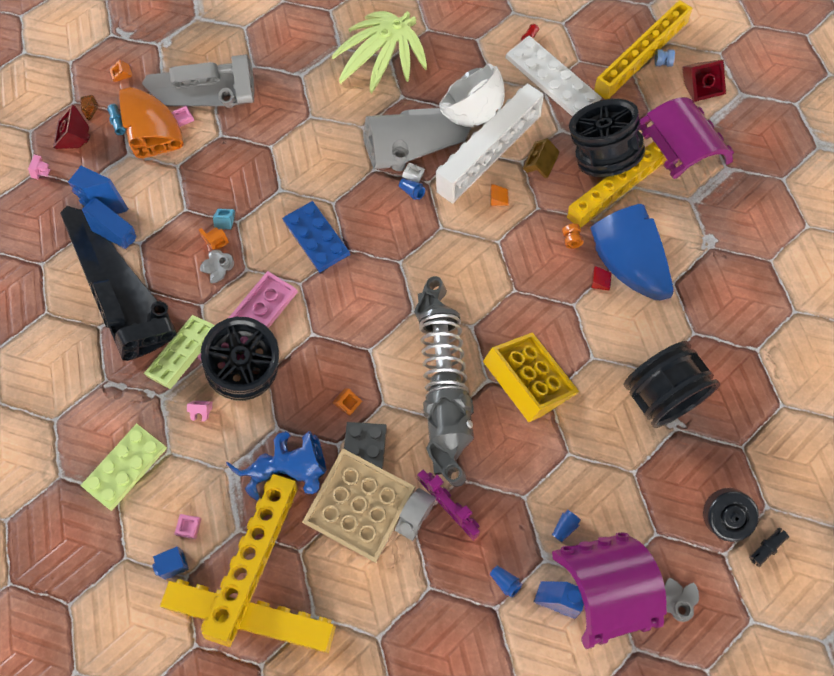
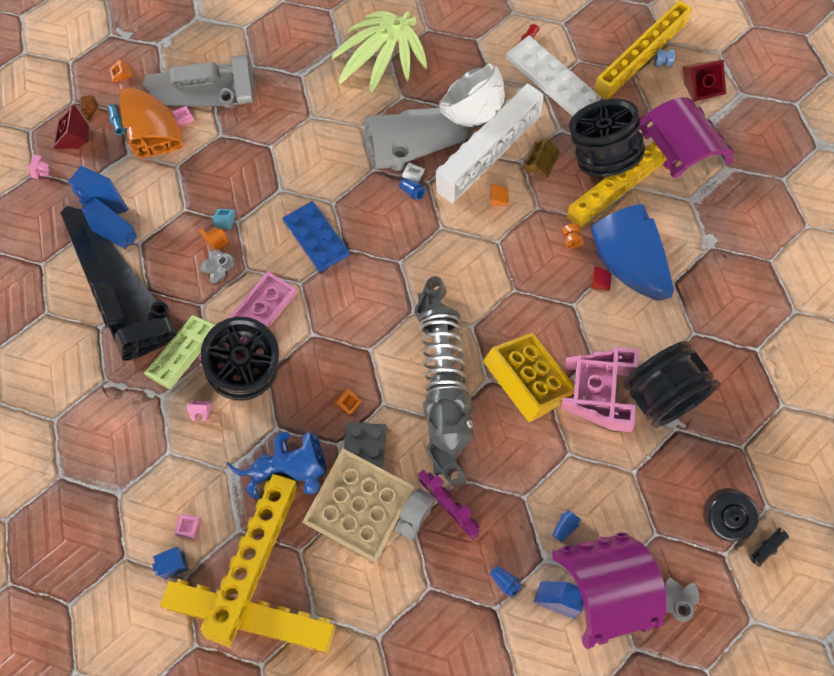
(123, 467): yellowish green plate -> none
(596, 388): none -> bright pink wedge

